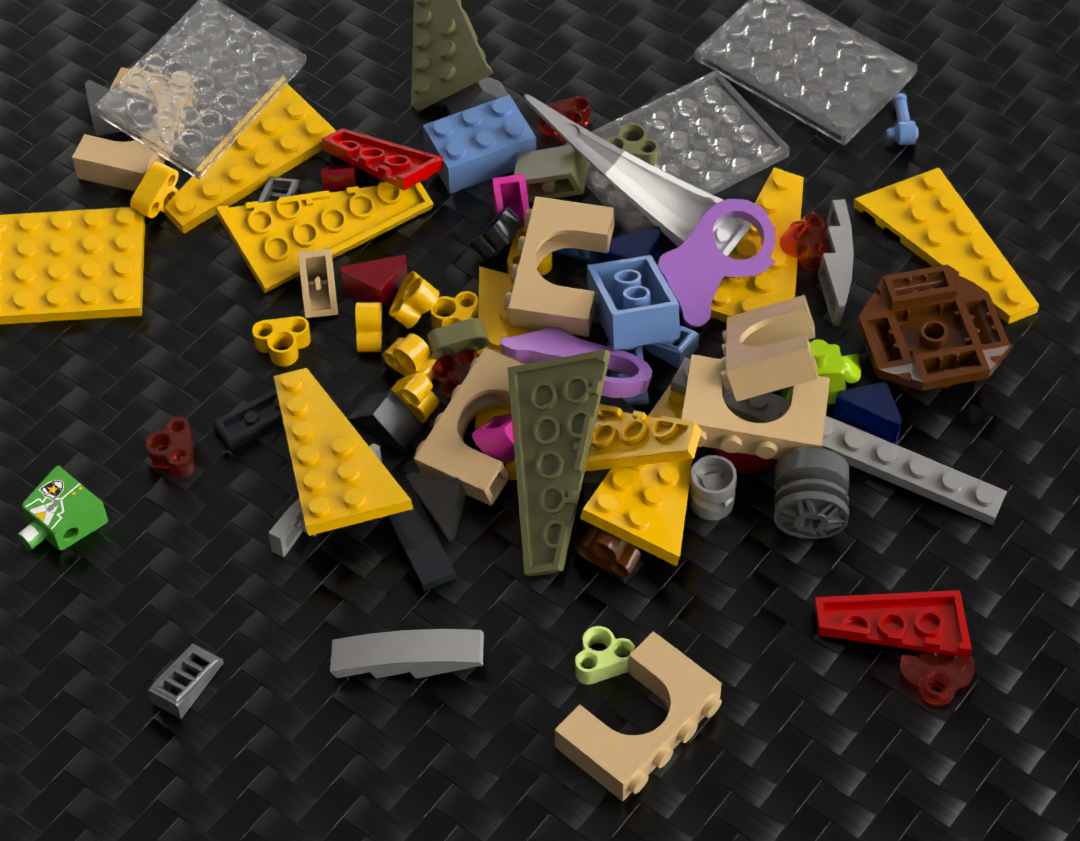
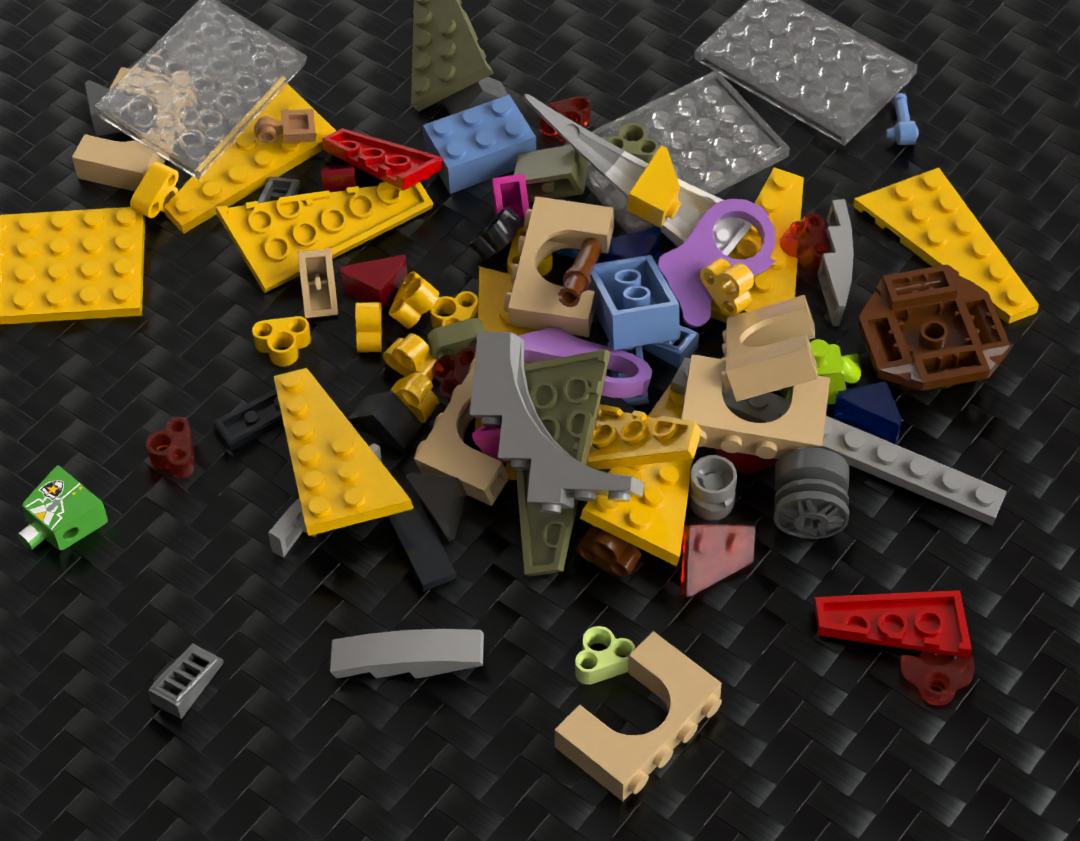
(295, 127): none -> medium nougat plate
(503, 401): none -> light grey arch
(578, 277): none -> reddish brown pin
(656, 191): none -> yellow slope
(713, 554): none -> clear red wing
(728, 285): none -> yellow piece

